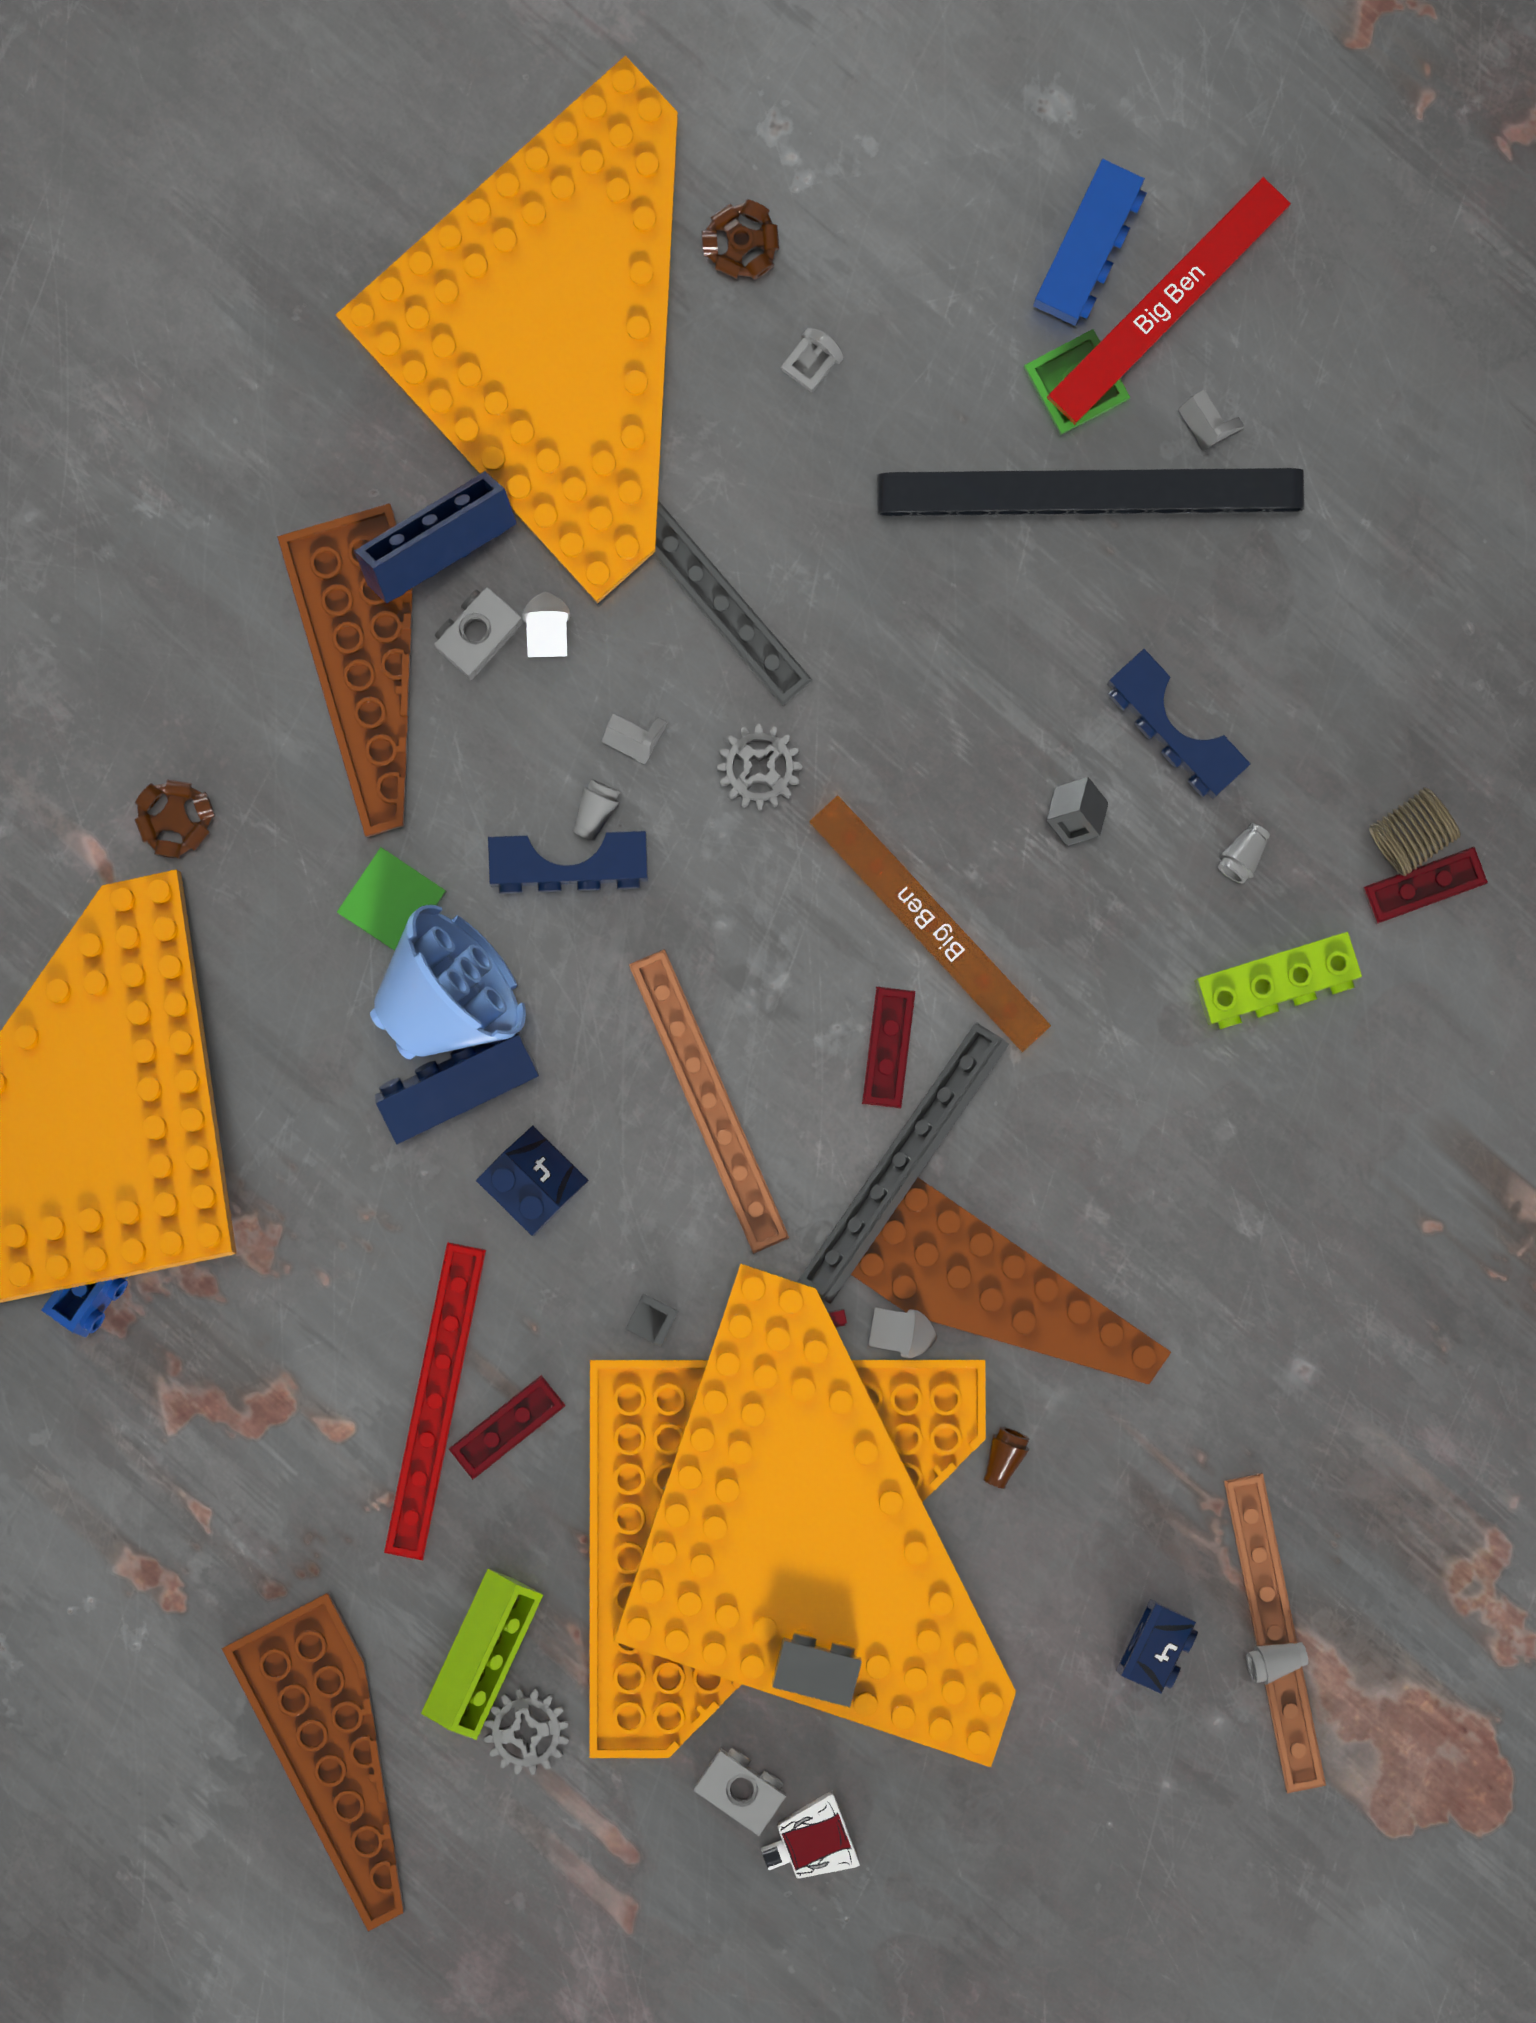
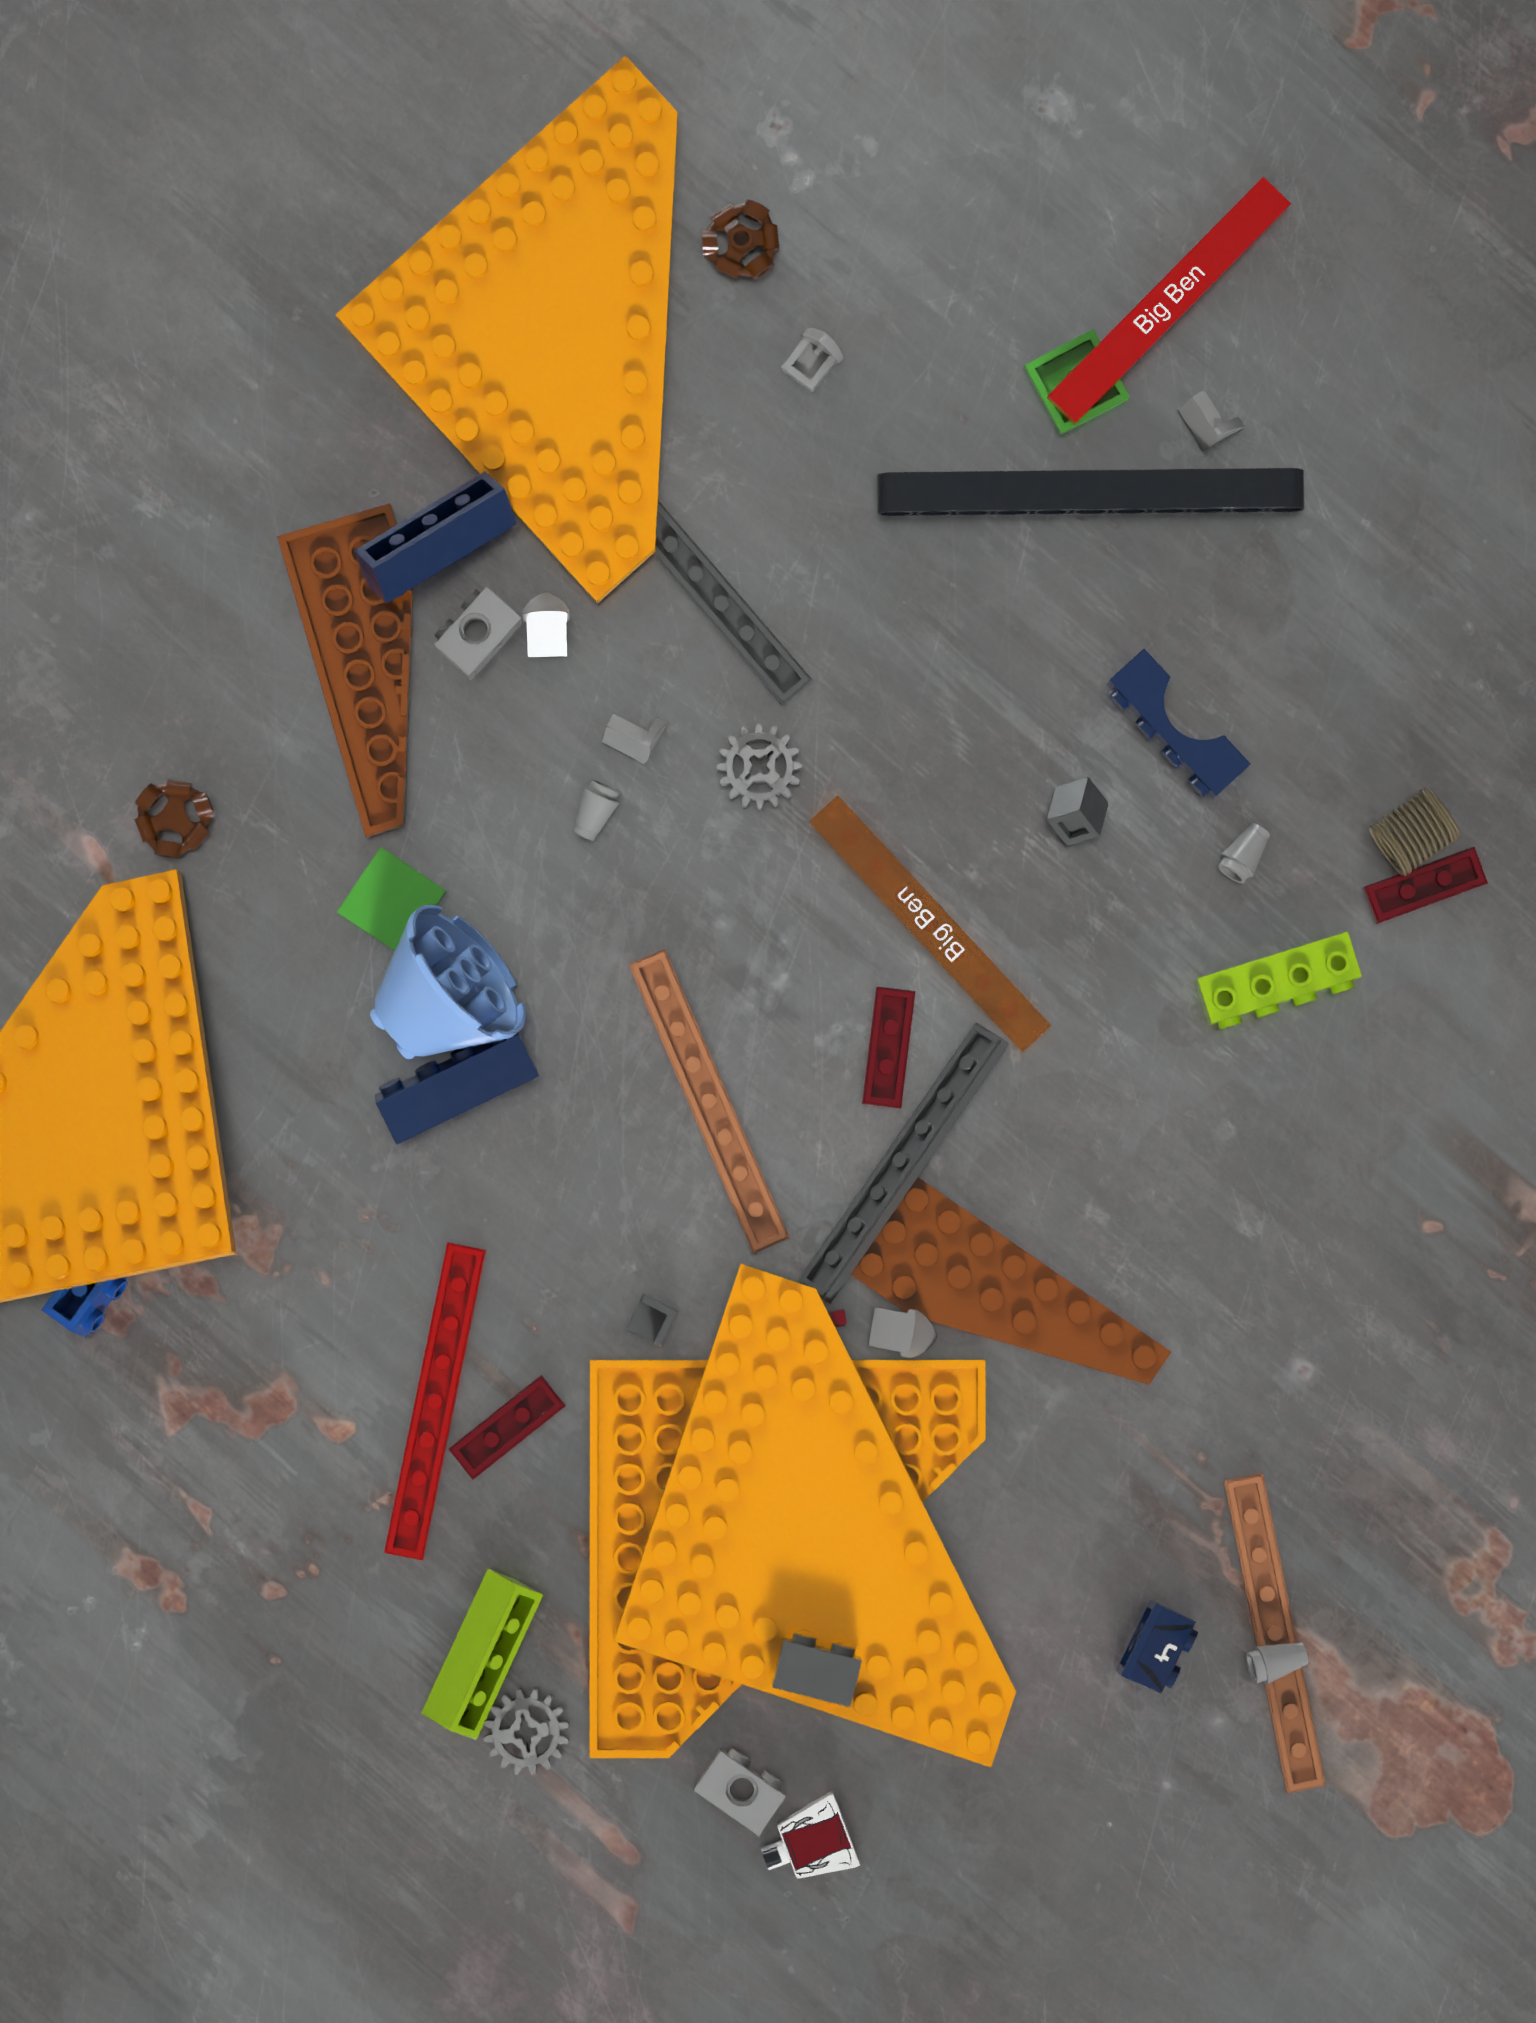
(320, 1721): dark orange wing -> none
(532, 1180): dark blue slope -> none
(618, 860): dark blue arch -> none
(1005, 1456): reddish brown cone -> none
(1089, 242): blue brick -> none

